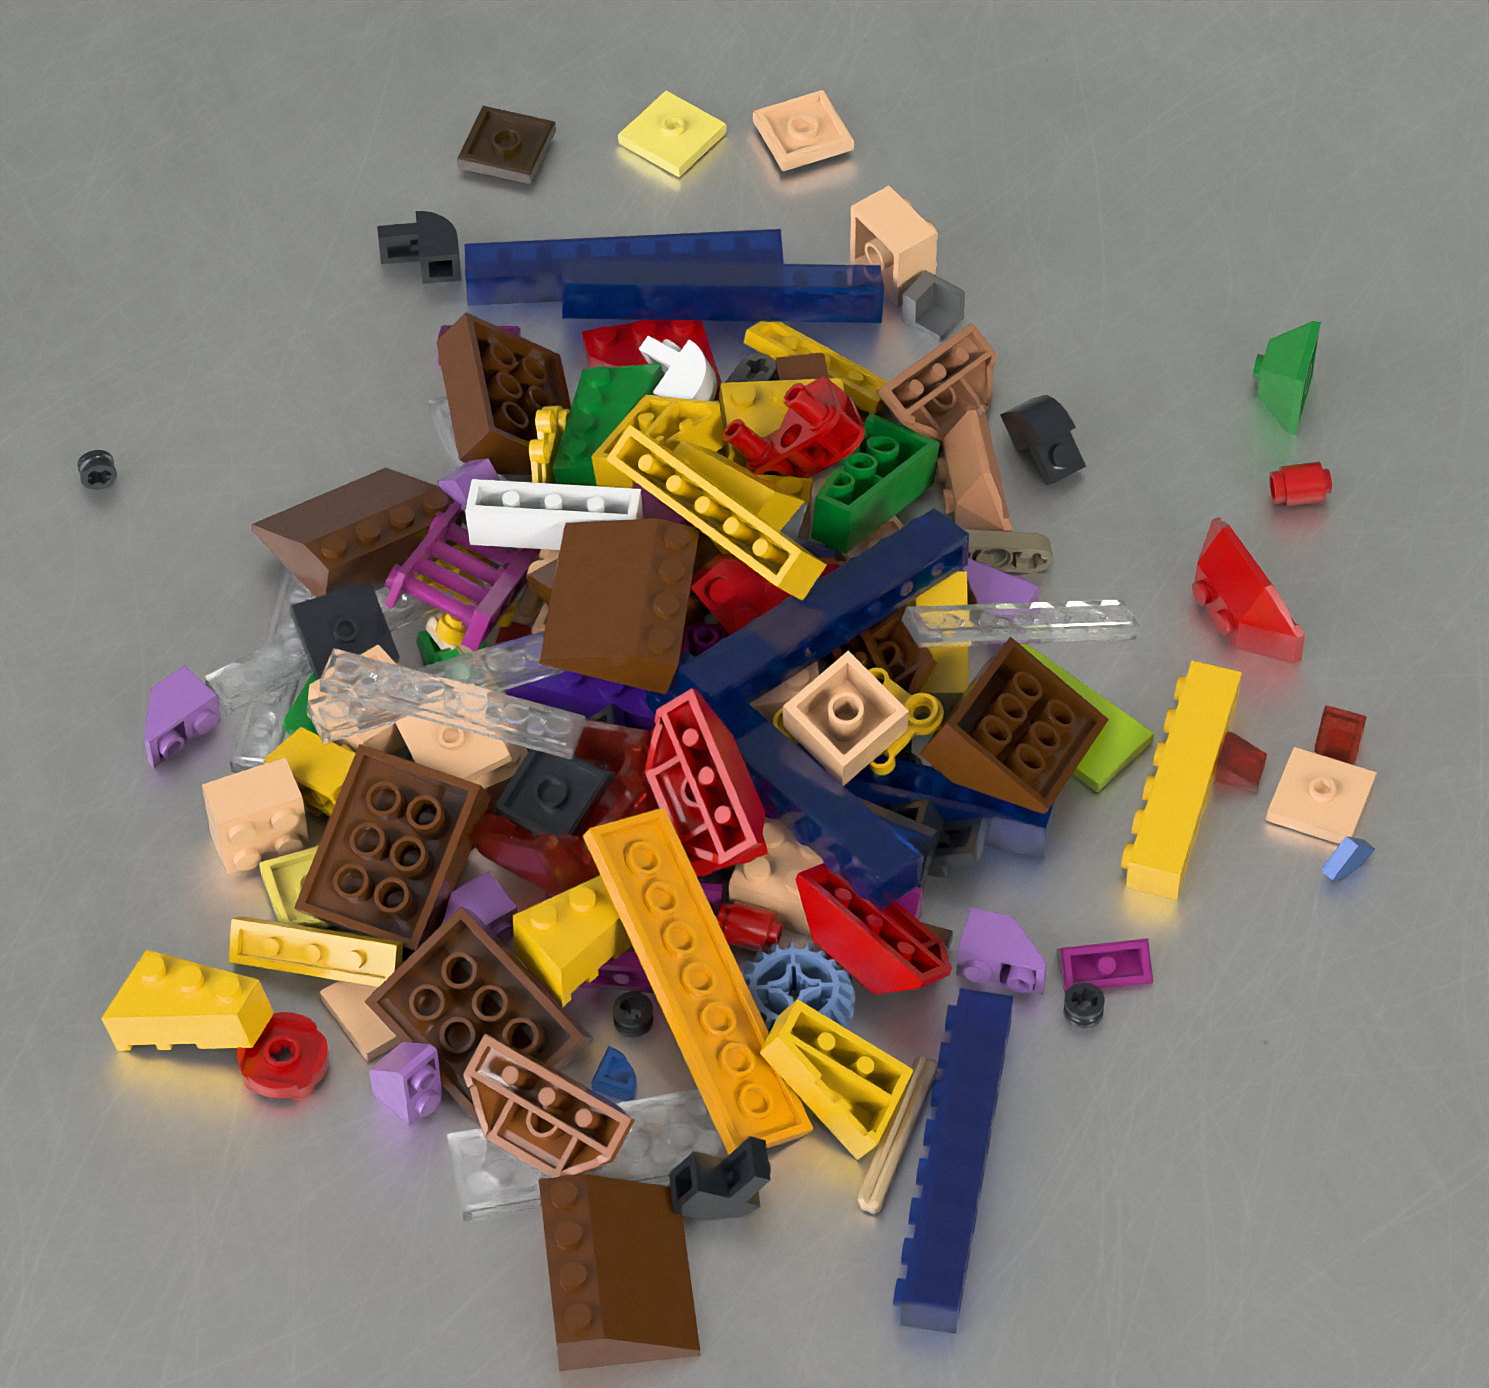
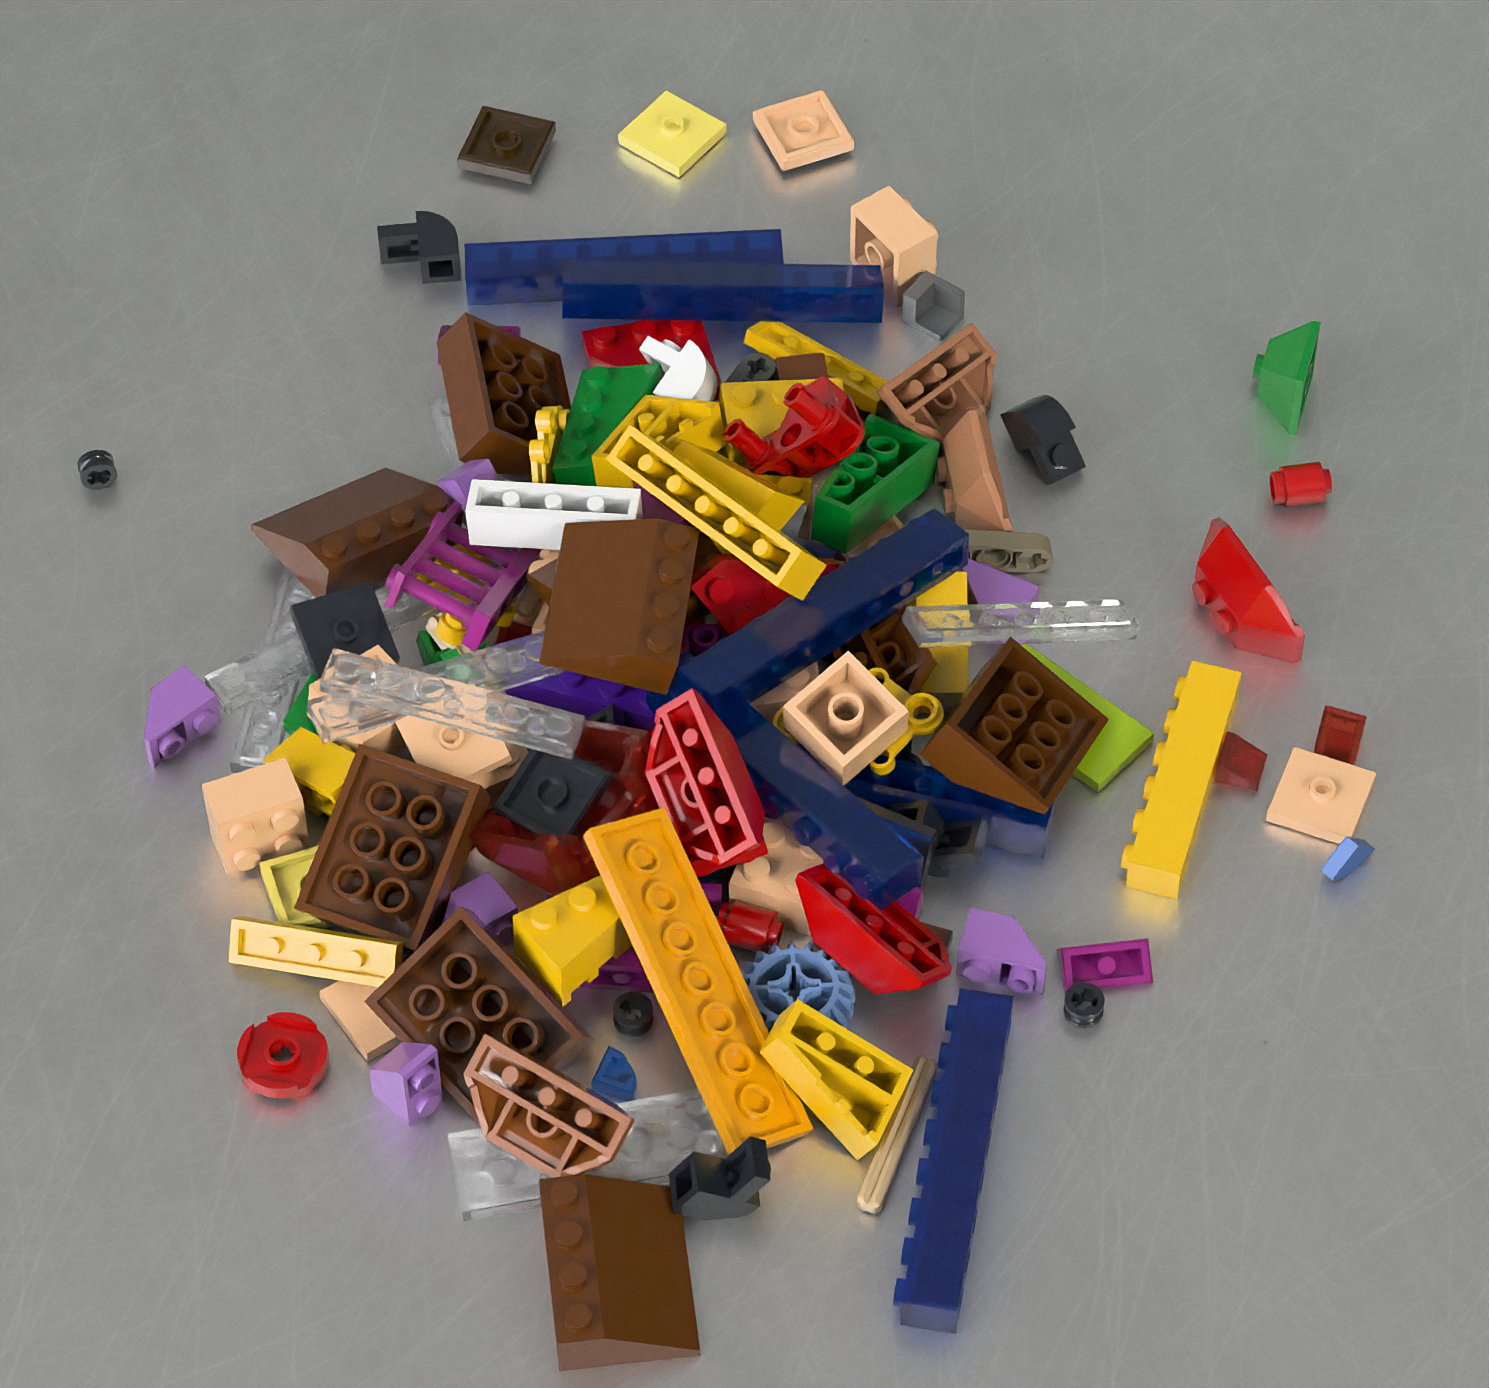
(186, 1003): yellow wedge -> none

